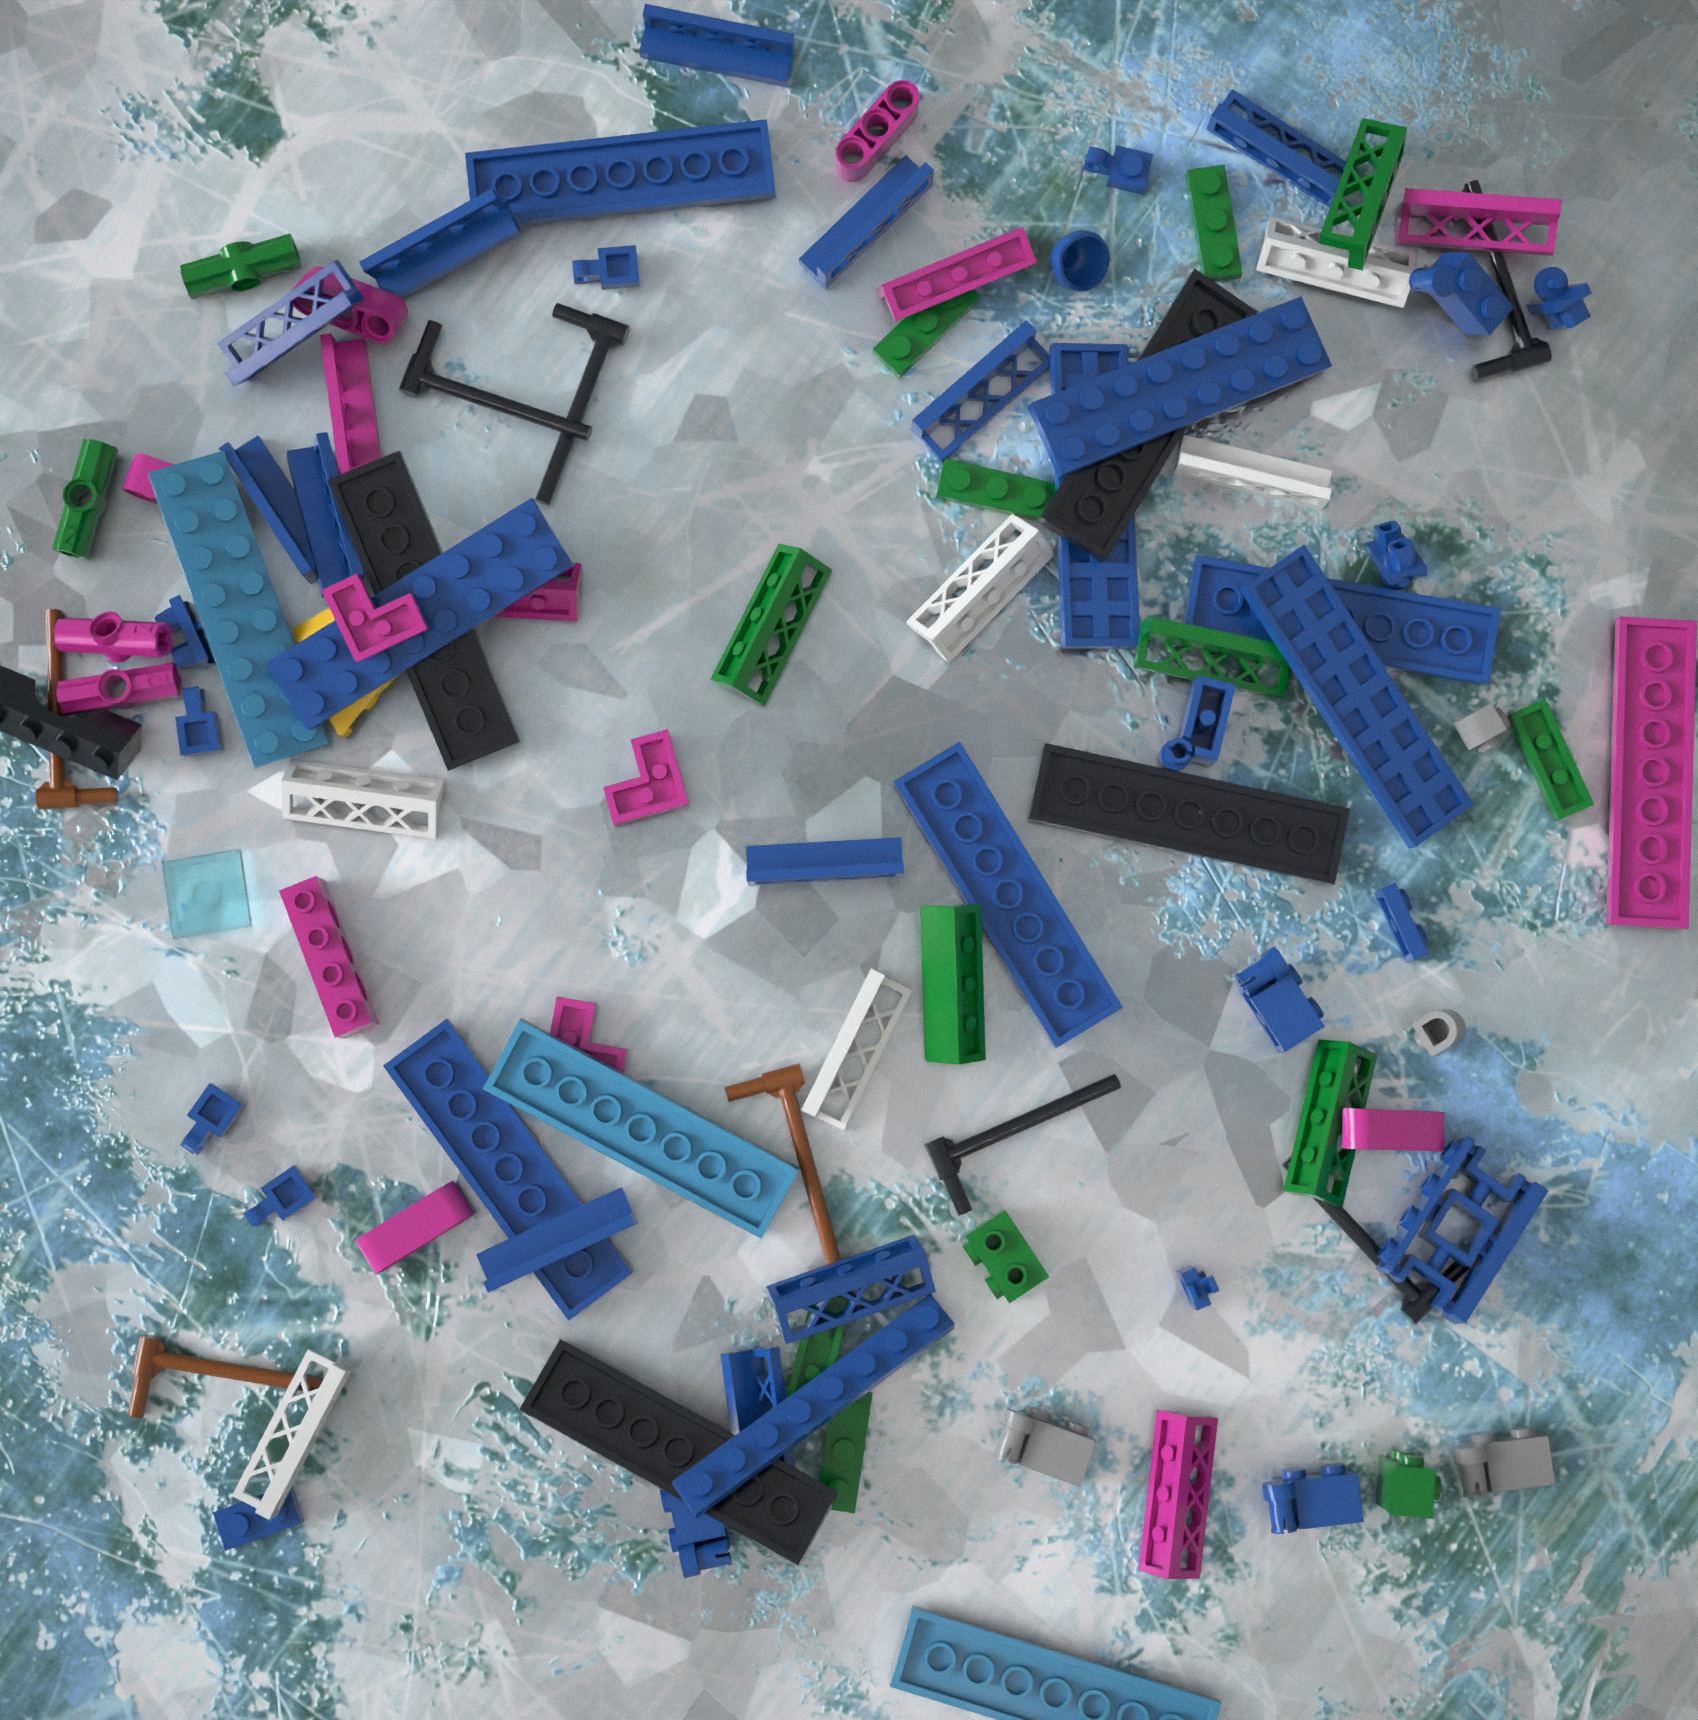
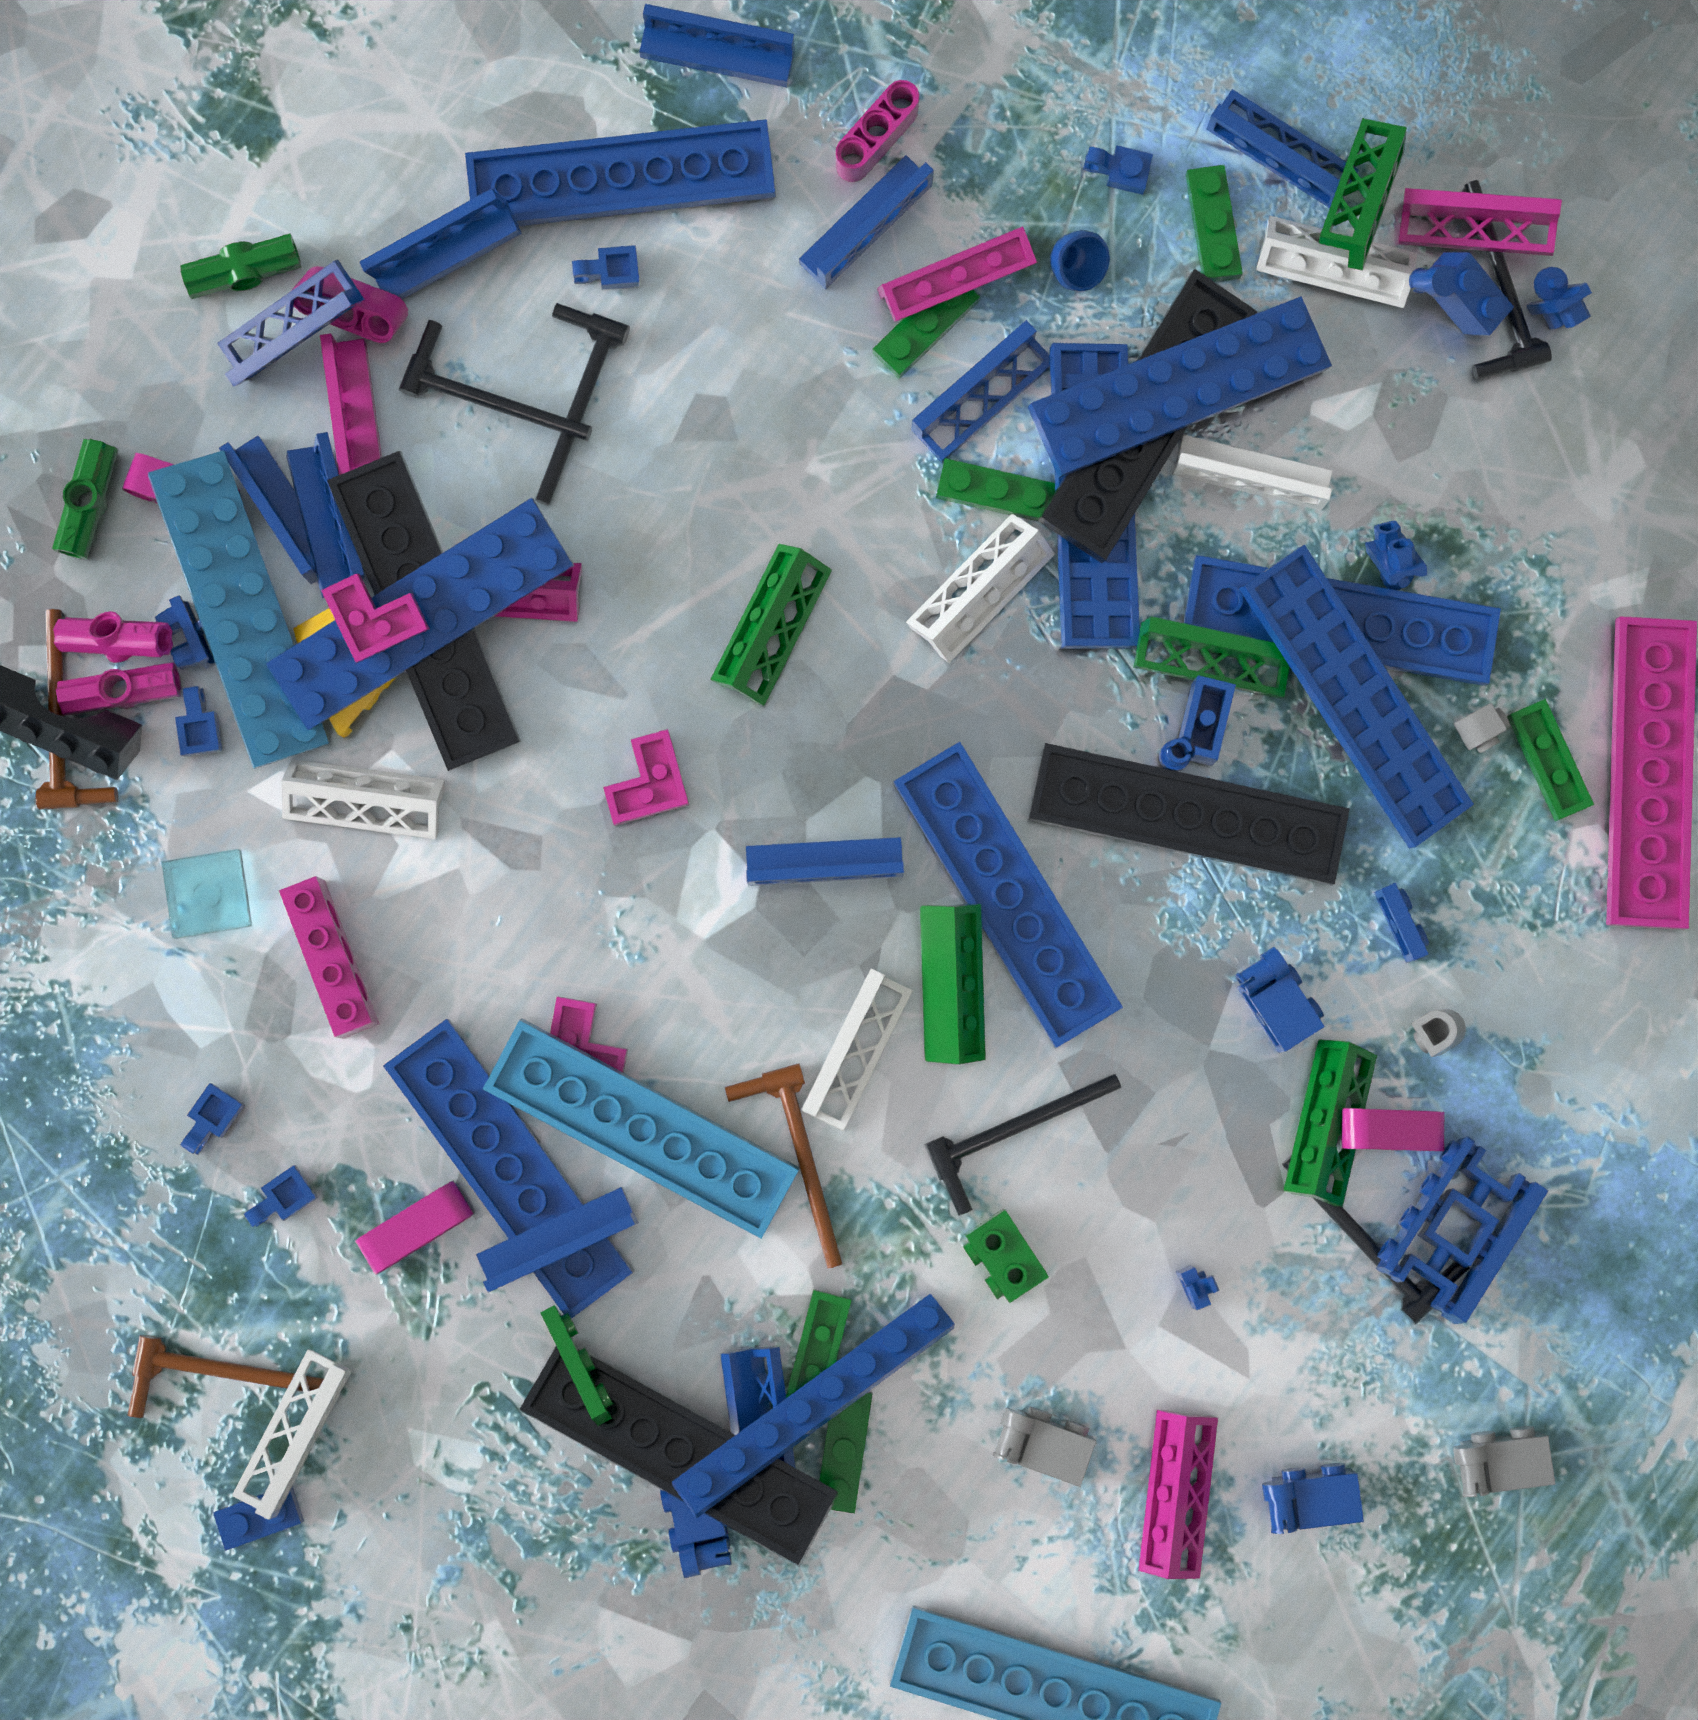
(578, 1364): none -> green plate
(850, 1275): blue fence -> none
(1407, 1485): green brick -> none

